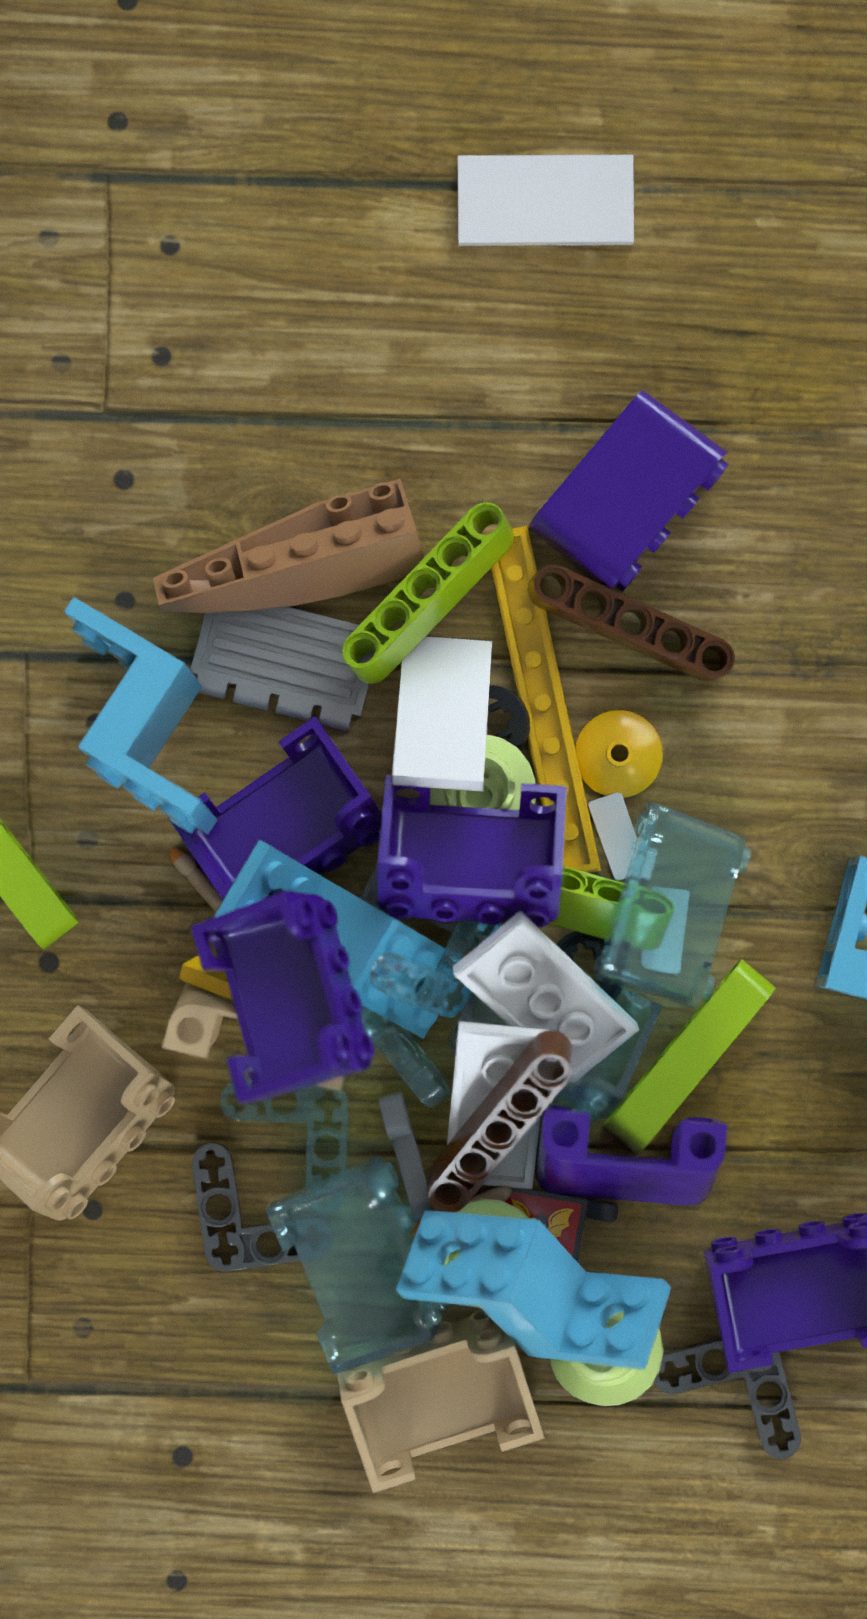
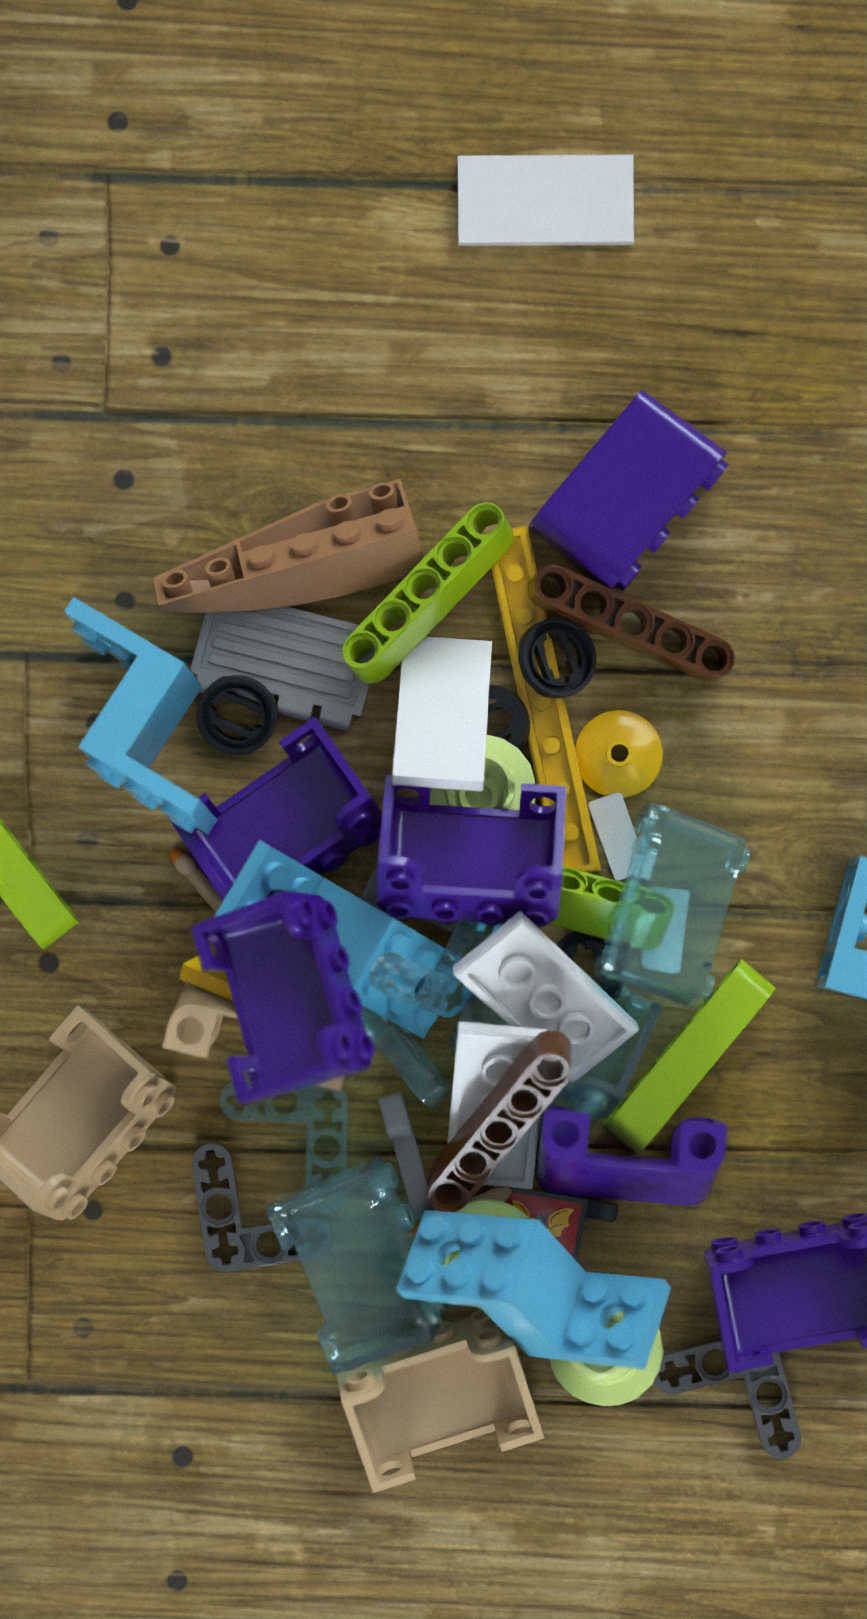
(253, 738): none -> black piece
(579, 672): none -> black piece

